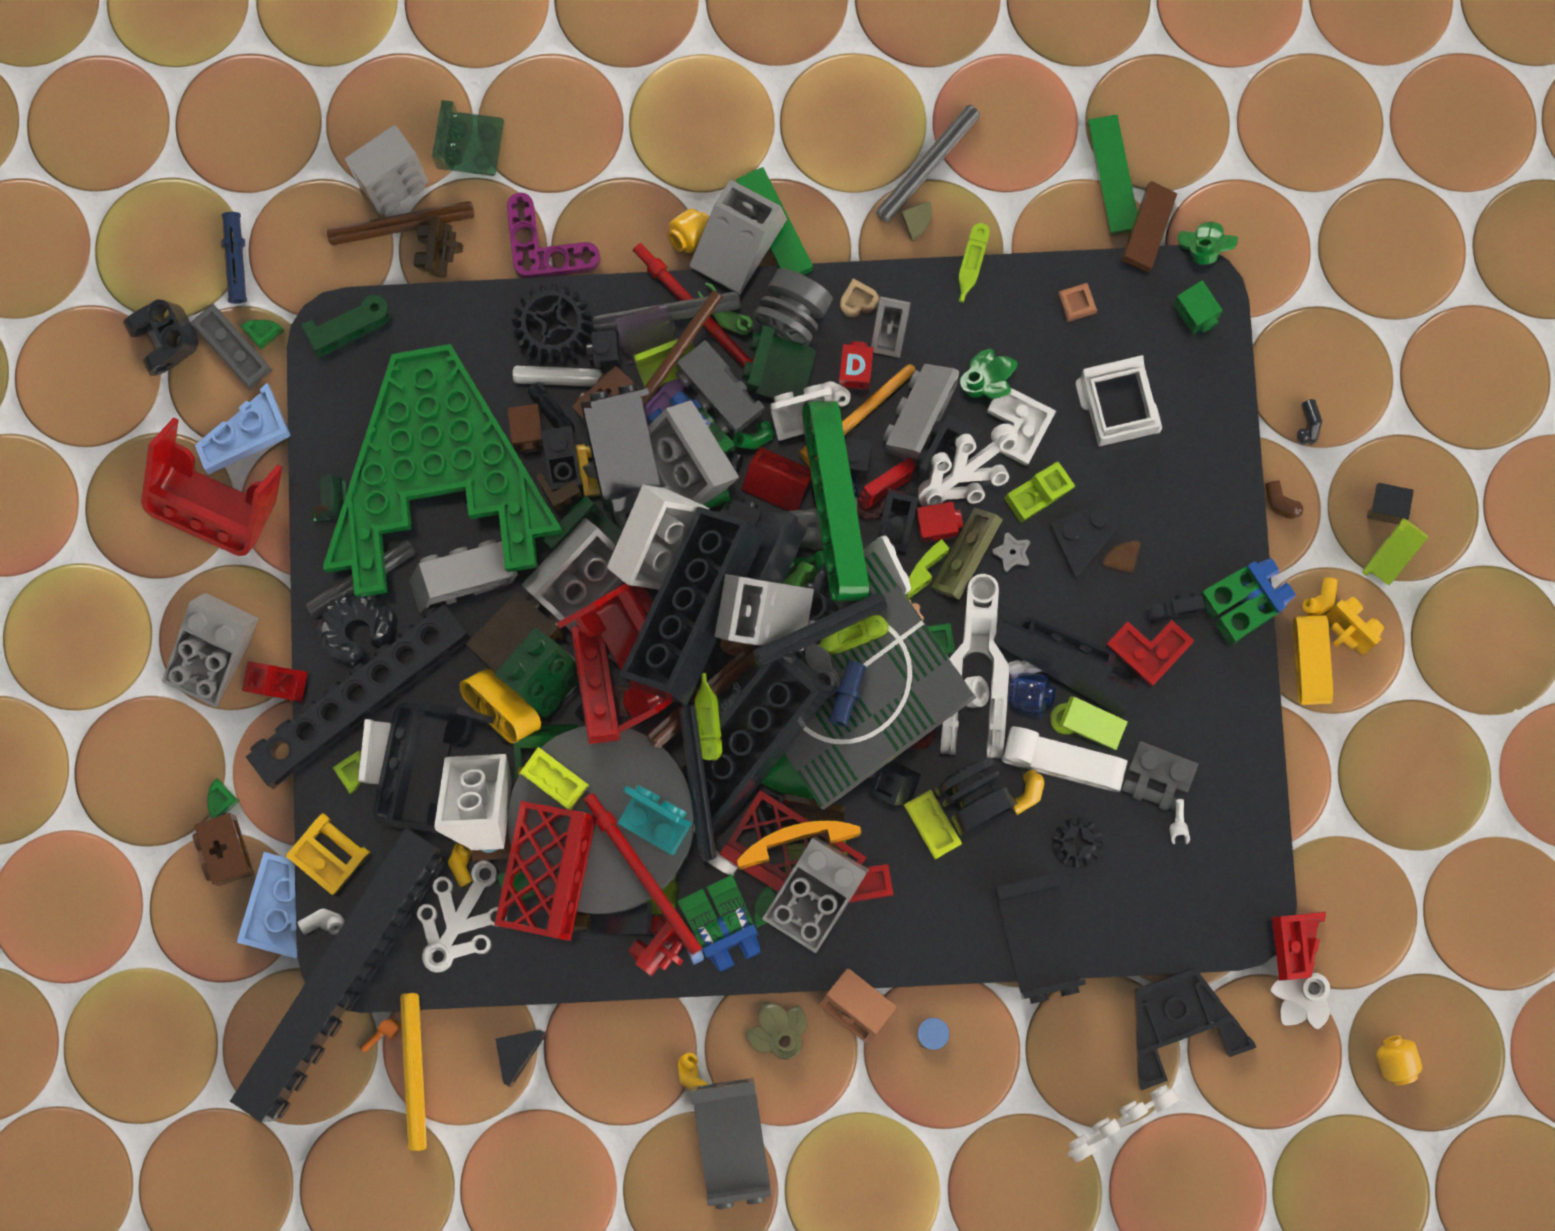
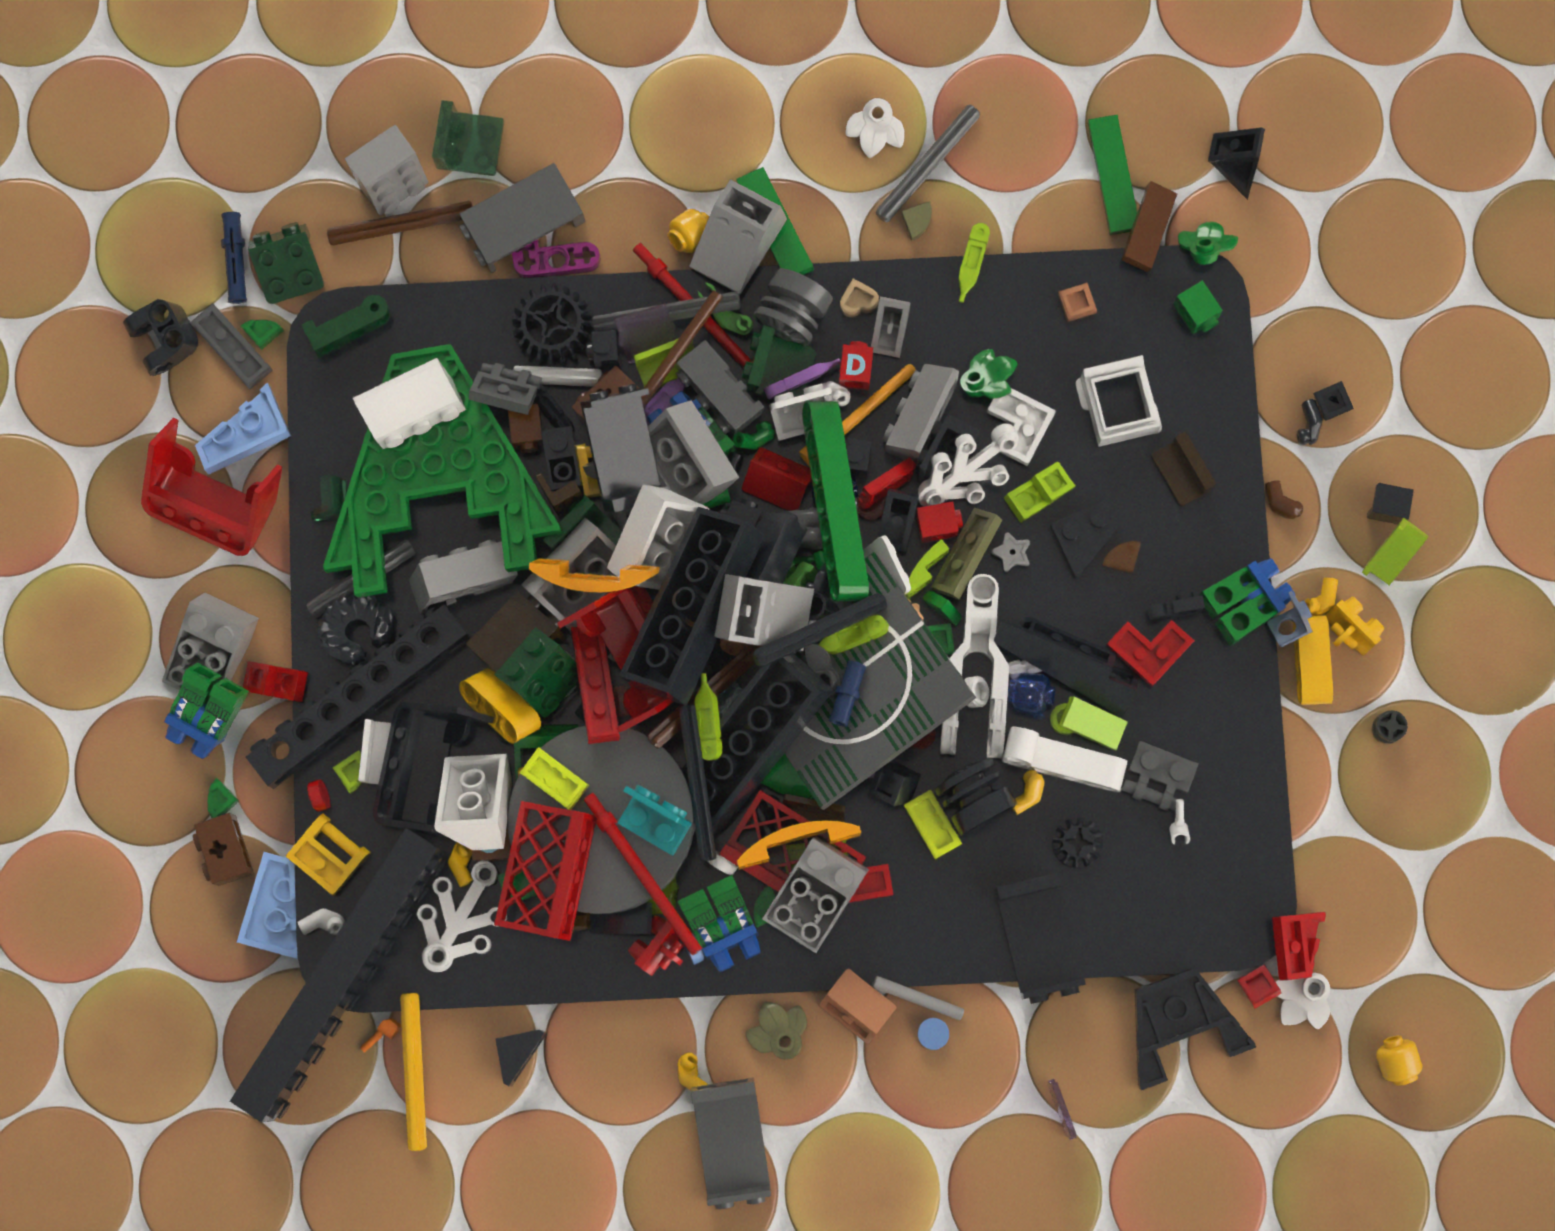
(204, 709): none -> hips
(285, 263): none -> dark green bracket
(318, 795): none -> red tile
(410, 404): none -> white slope
(440, 247): dark brown hips -> none
(505, 388): none -> dark grey plate
(520, 215): none -> dark grey panel
(558, 573): none -> light orange slope
(799, 379): none -> medium lavender piece
(873, 131): none -> white plate
(918, 998): none -> light grey bar
(942, 607): none -> green tile
(1062, 1109): none -> piece
(1084, 1147): white plant -> none
(1183, 470): none -> dark brown panel
(1237, 156): none -> black slope
(1259, 986): none -> red tile
(1299, 615): none -> sand blue bracket
(1333, 400): none -> black tile
(1395, 725): none -> pearl dark grey wheel

